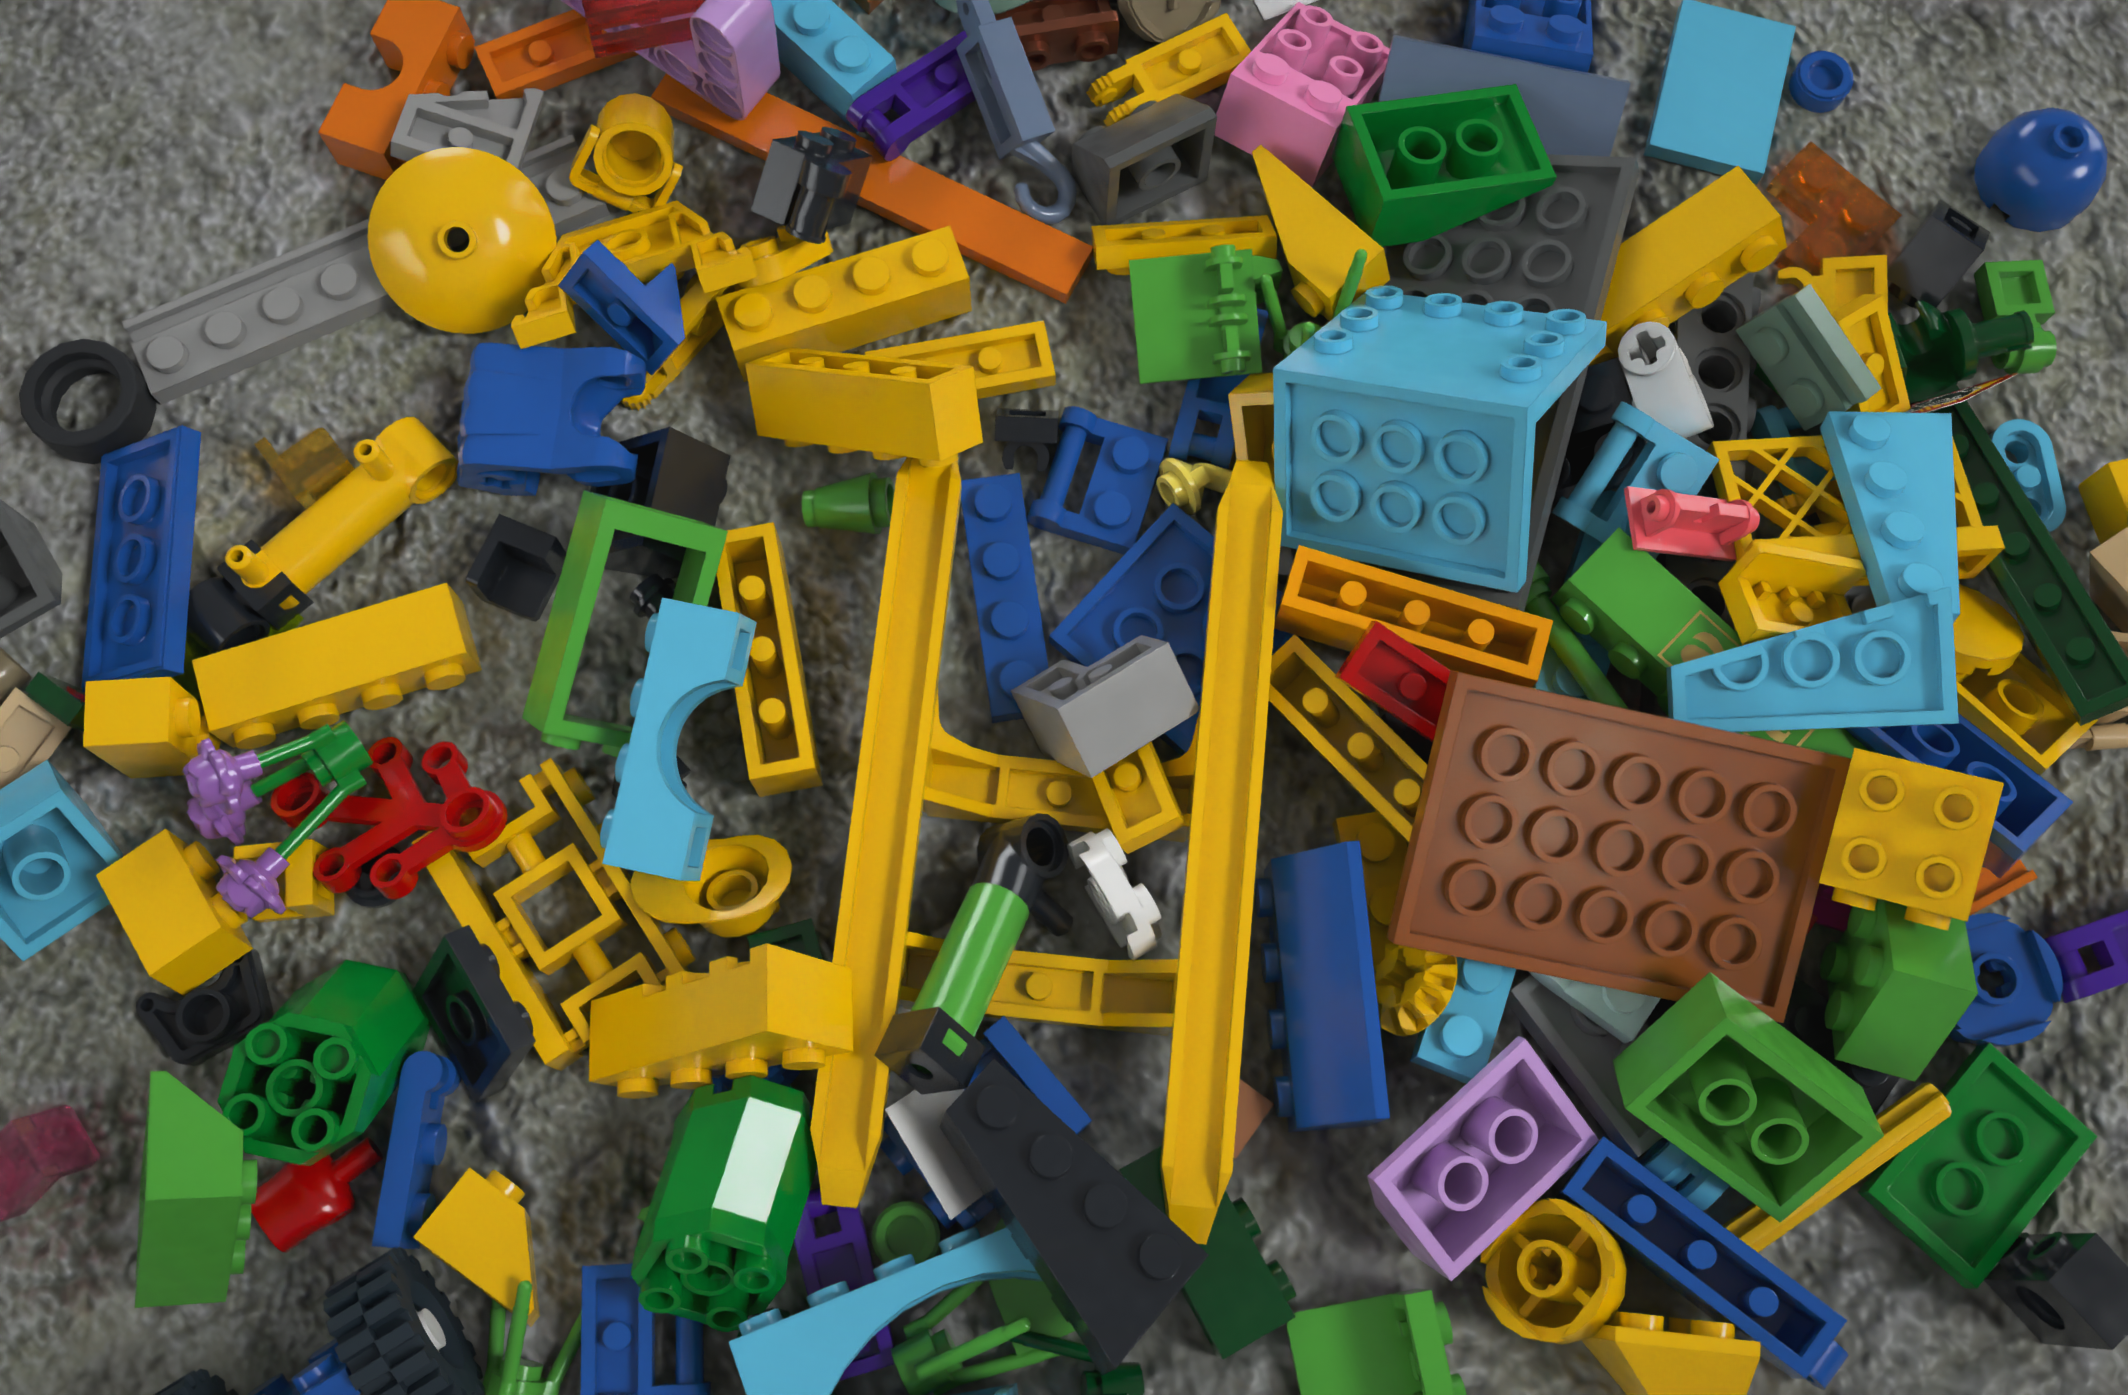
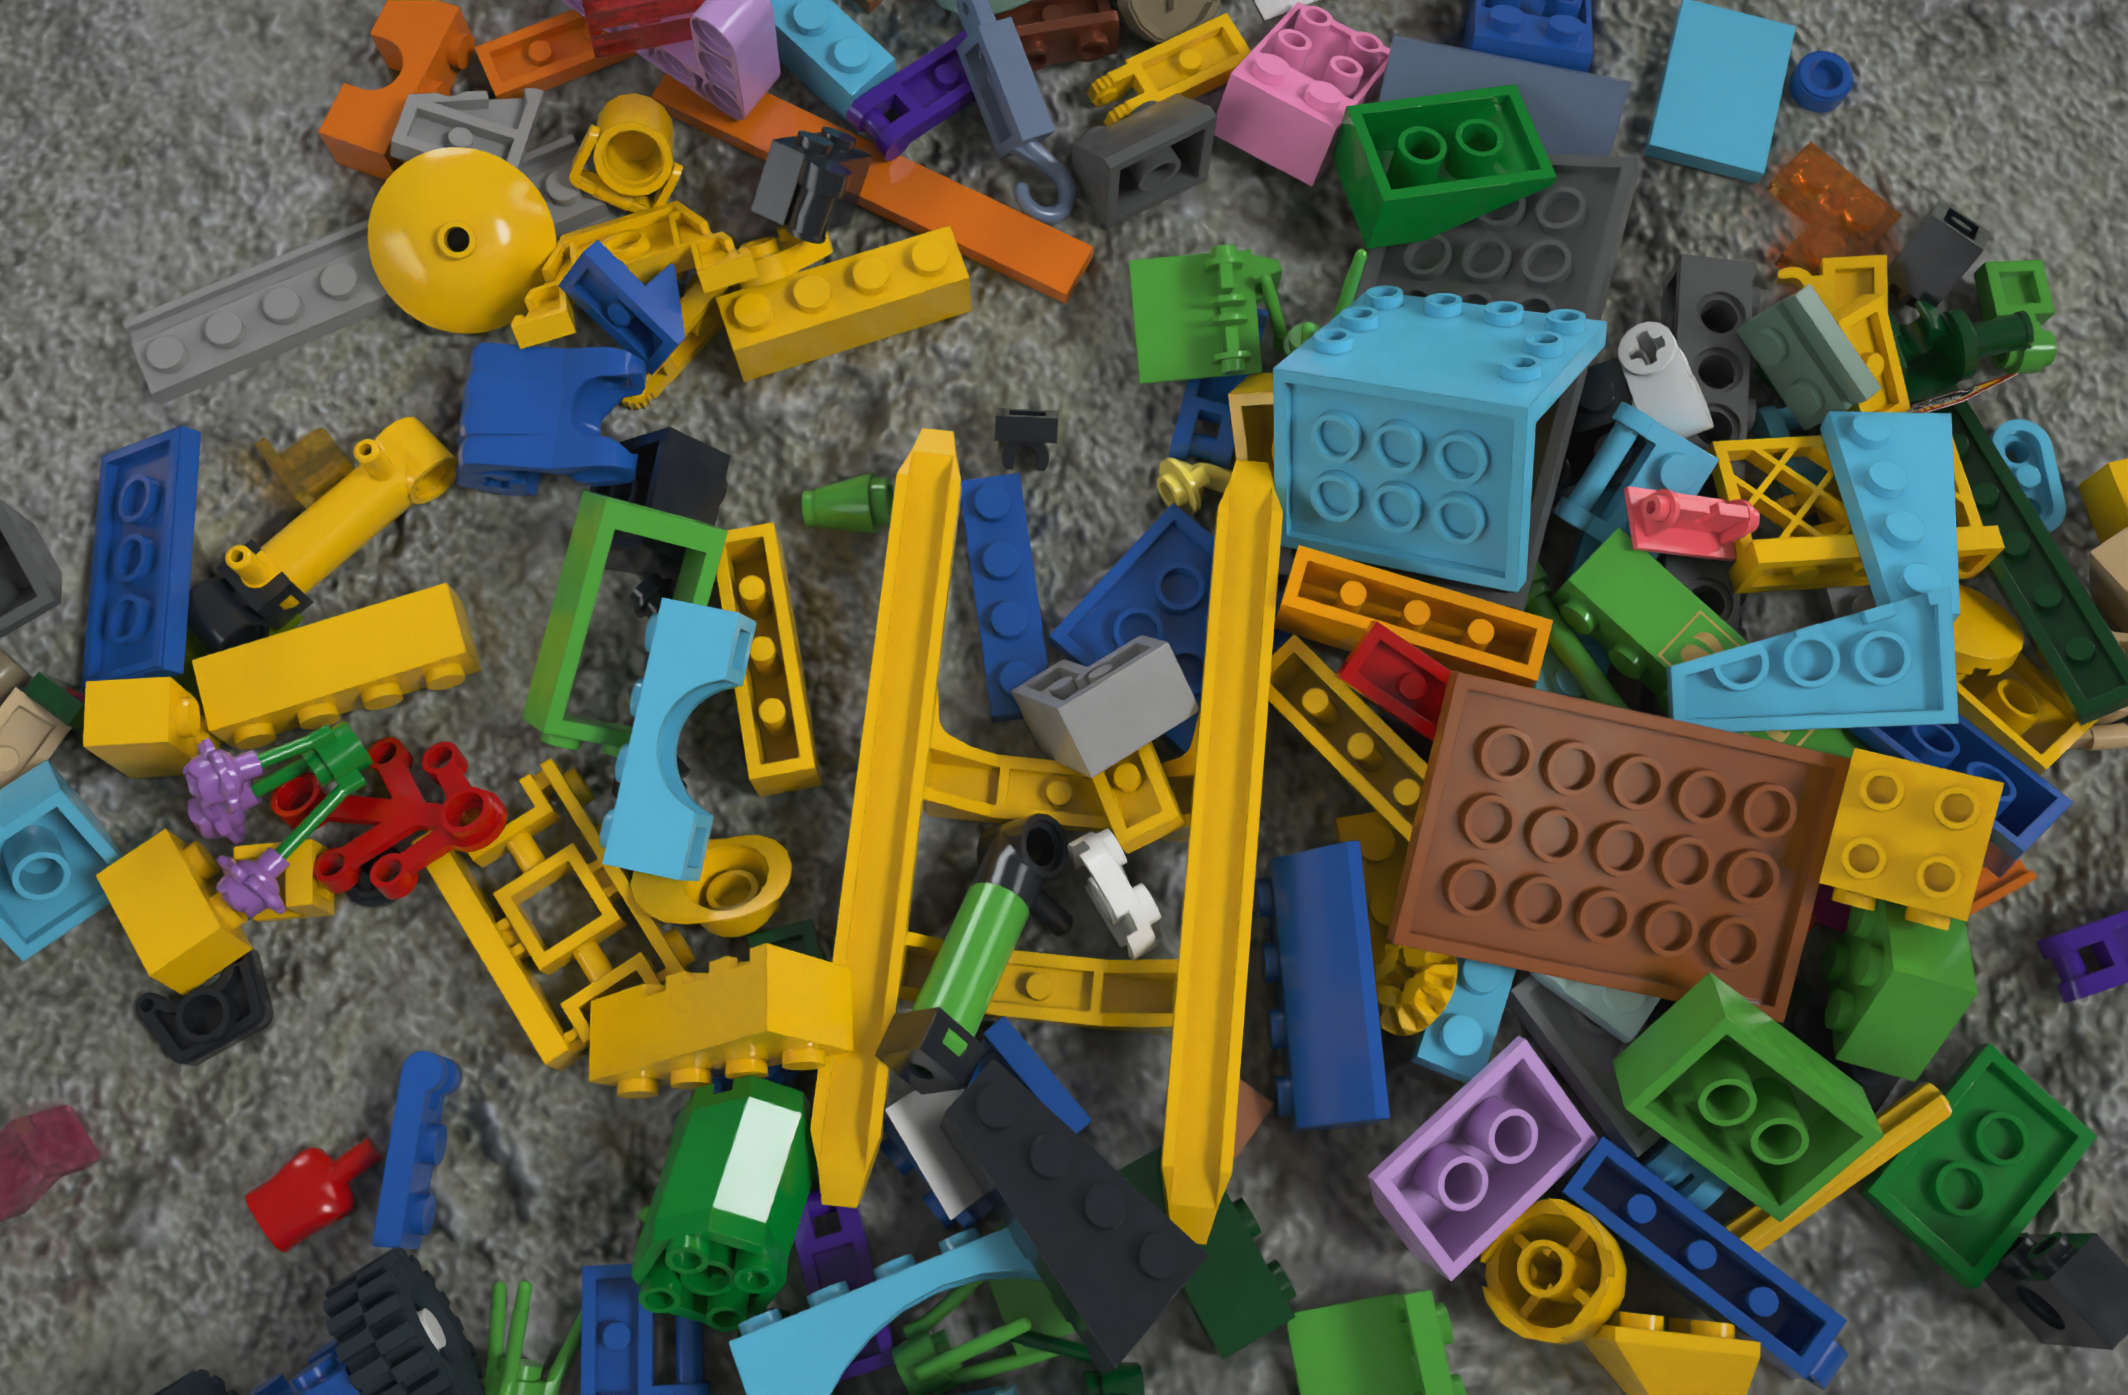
(67, 364): black tyre -> none
(190, 1199): bright green slope -> none
(323, 1063): green brick -> none
(474, 1013): black plate -> none
(485, 1237): yellow slope -> none
(517, 568): black panel -> none
(866, 404): yellow brick -> none
(906, 1230): bright green tile -> none
(1002, 358): yellow plate -> none
(1117, 489): blue plate -> none
(1124, 242): yellow plate -> none
(1315, 239): yellow slope -> none
(1690, 256): yellow brick -> none
(1786, 590): yellow bracket -> none
(2029, 986): blue plate -> none
(2042, 168): blue cylinder -> none

